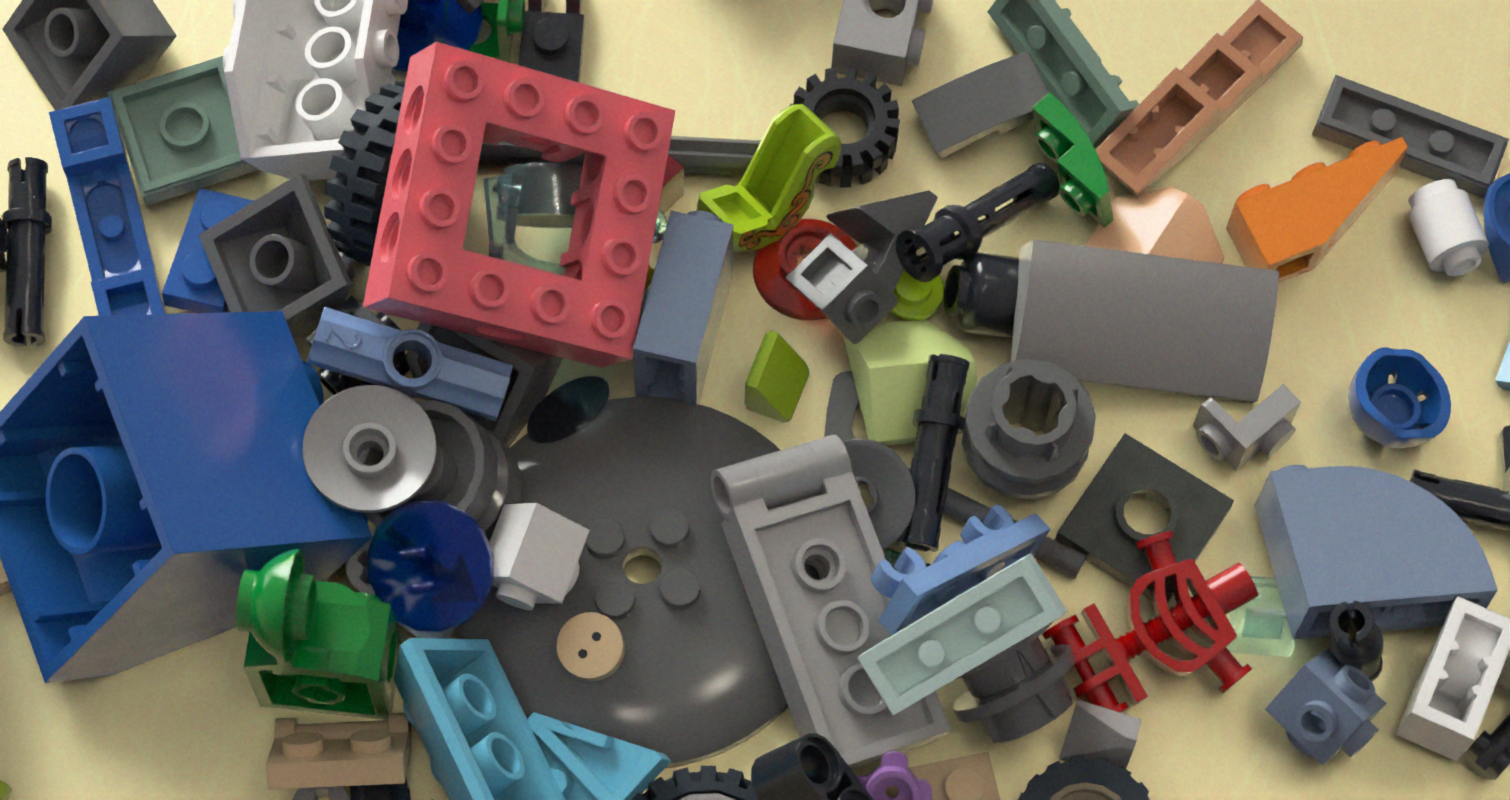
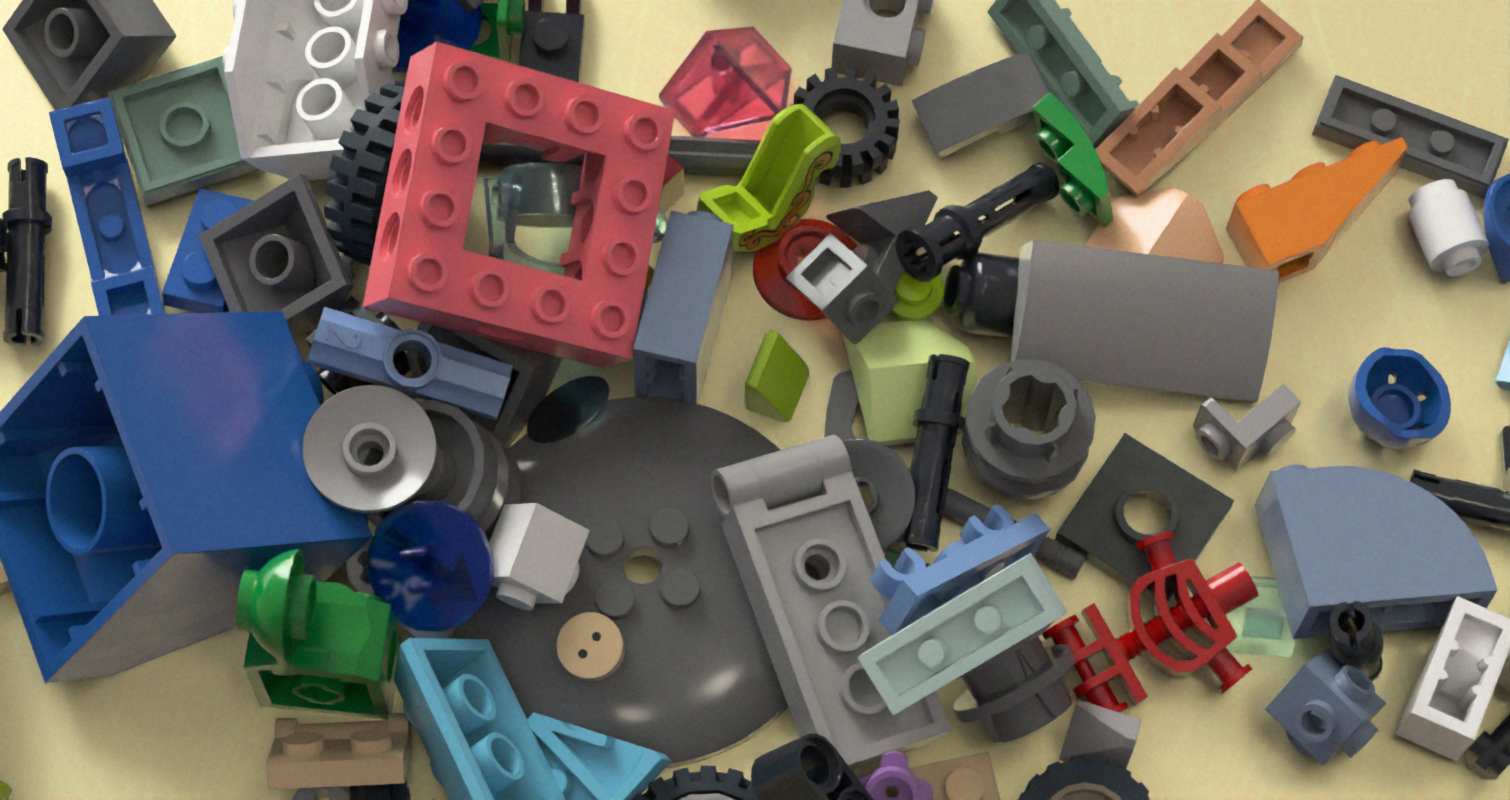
(728, 82): none -> clear pink slope

